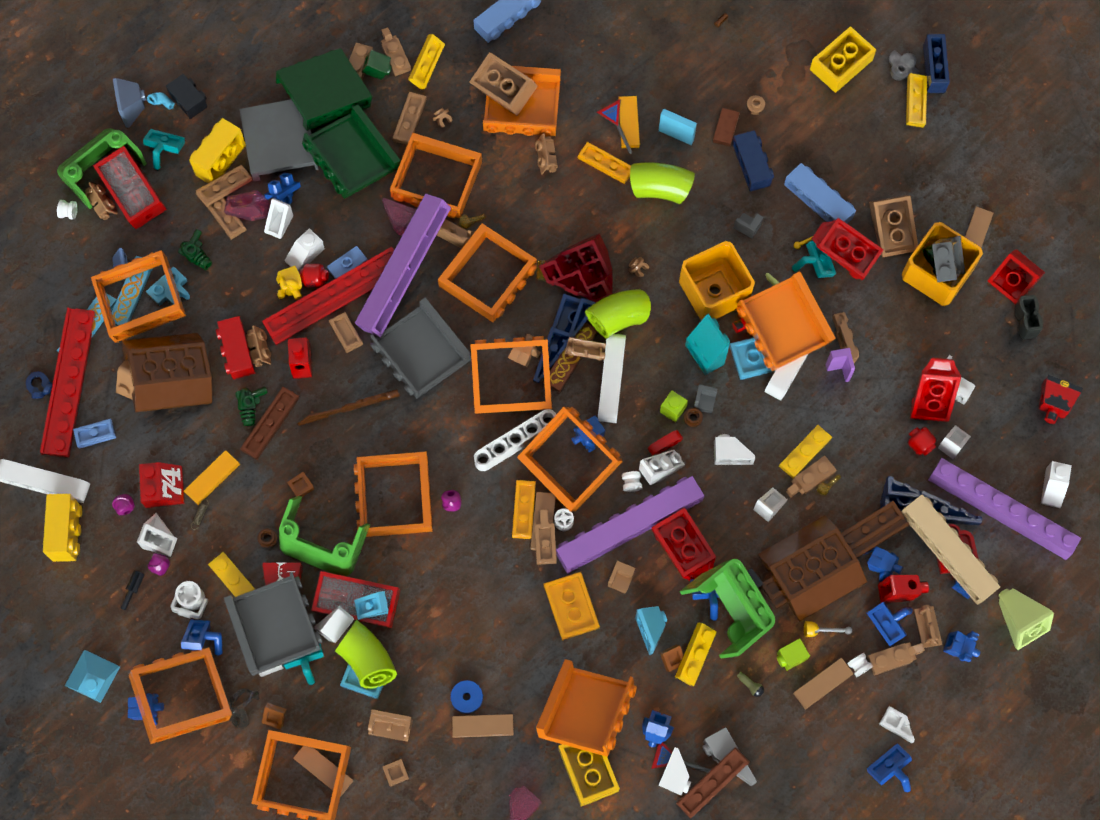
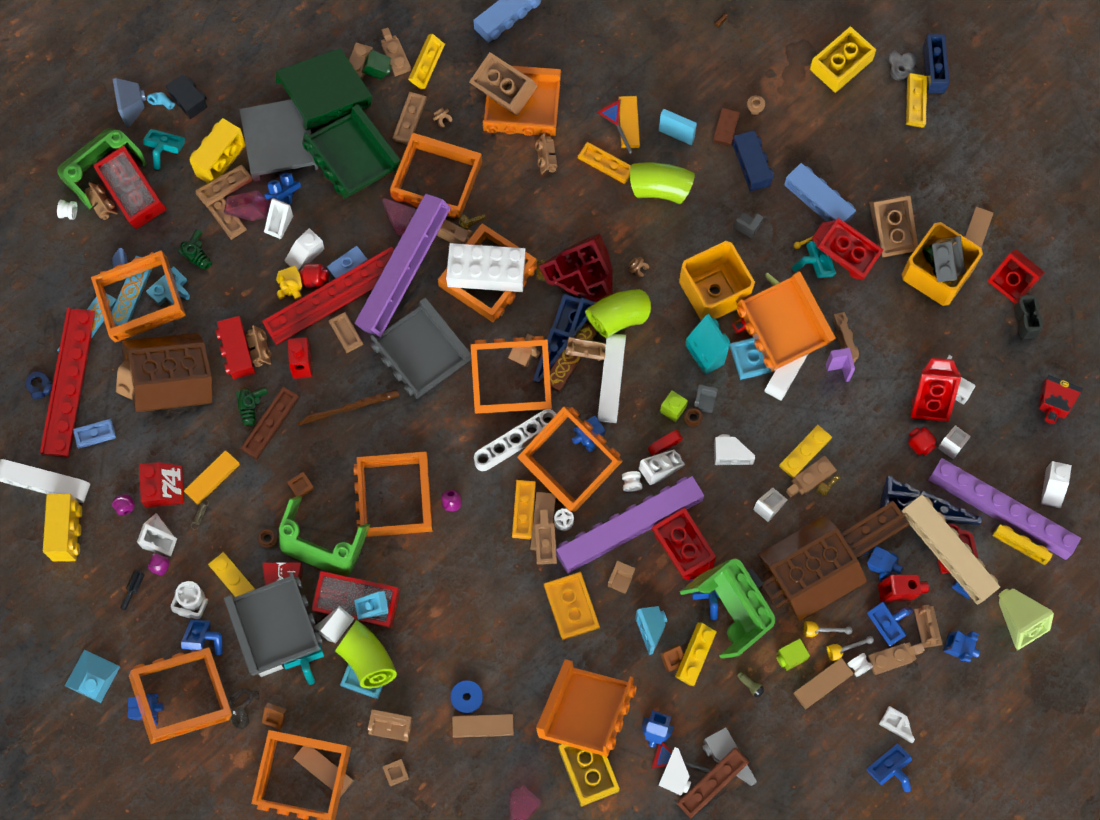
(486, 267): none -> white brick
(836, 651): none -> hinge
(1022, 544): none -> yellow plate

